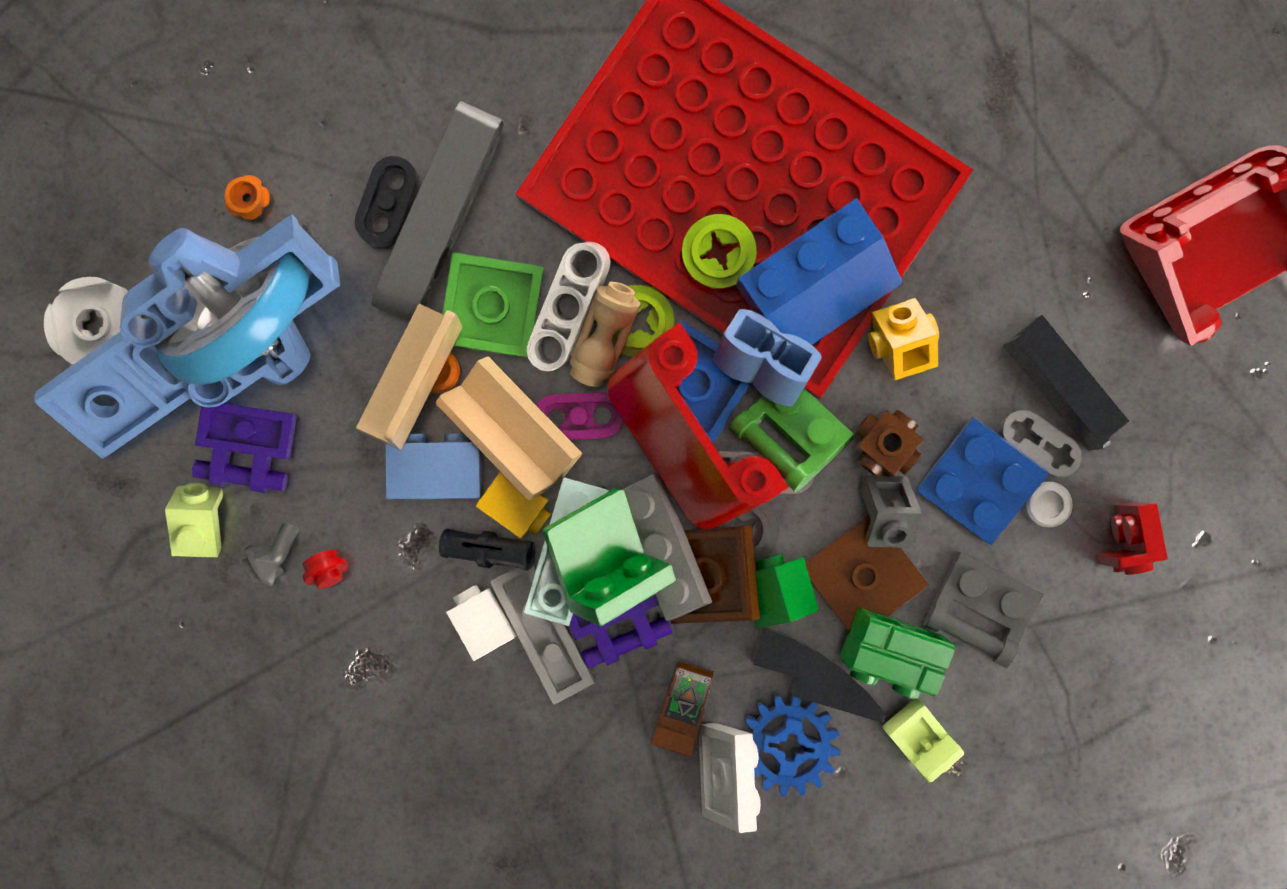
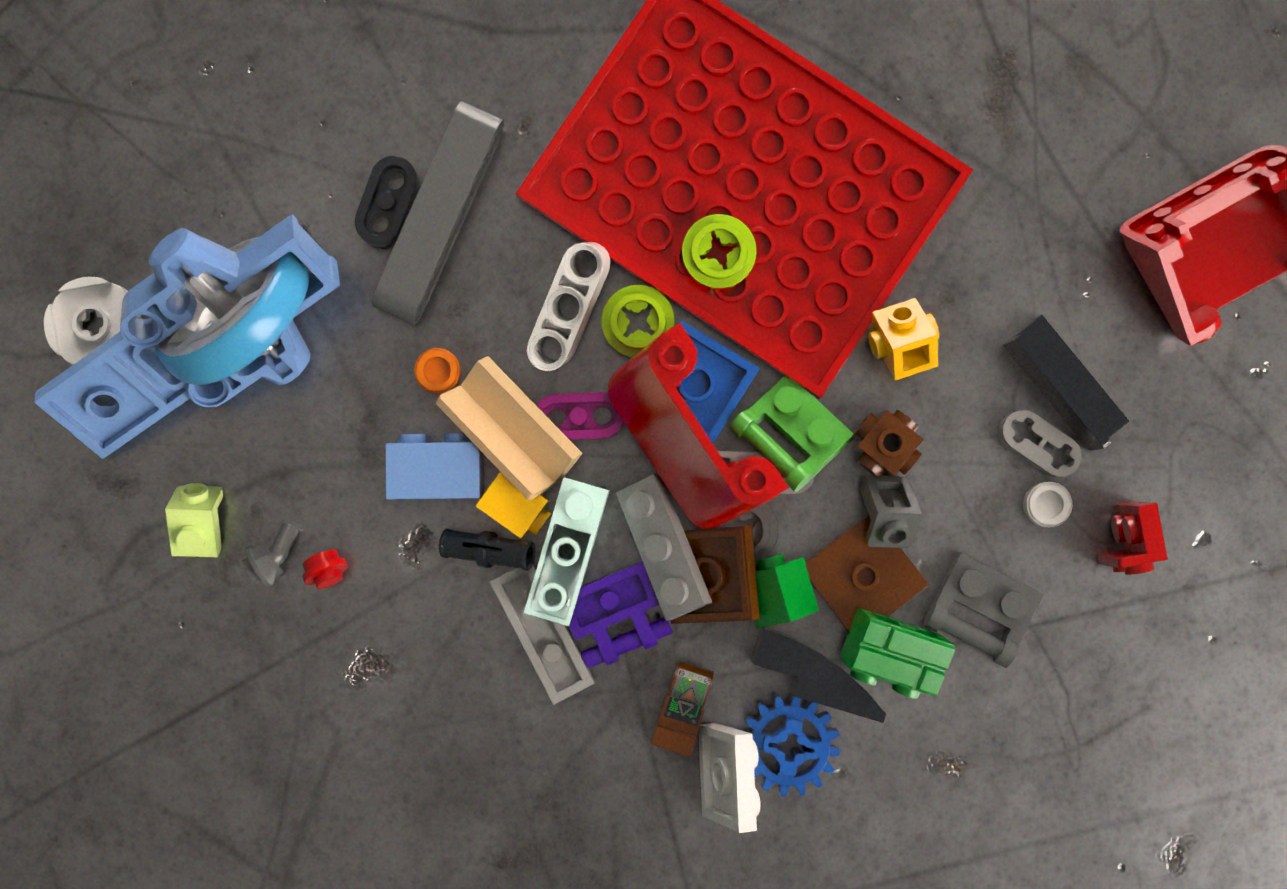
(246, 185): orange plate -> none
(249, 432): dark purple plate -> none
(410, 376): tan panel -> none
(480, 621): white brick -> none
(494, 303): bright green plate -> none
(595, 355): tan piece -> none
(603, 560): bracket -> none
(761, 355): medium blue brick -> none
(823, 276): blue slope -> none
(923, 740): yellowish green bracket -> none
(982, 480): blue plate -> none

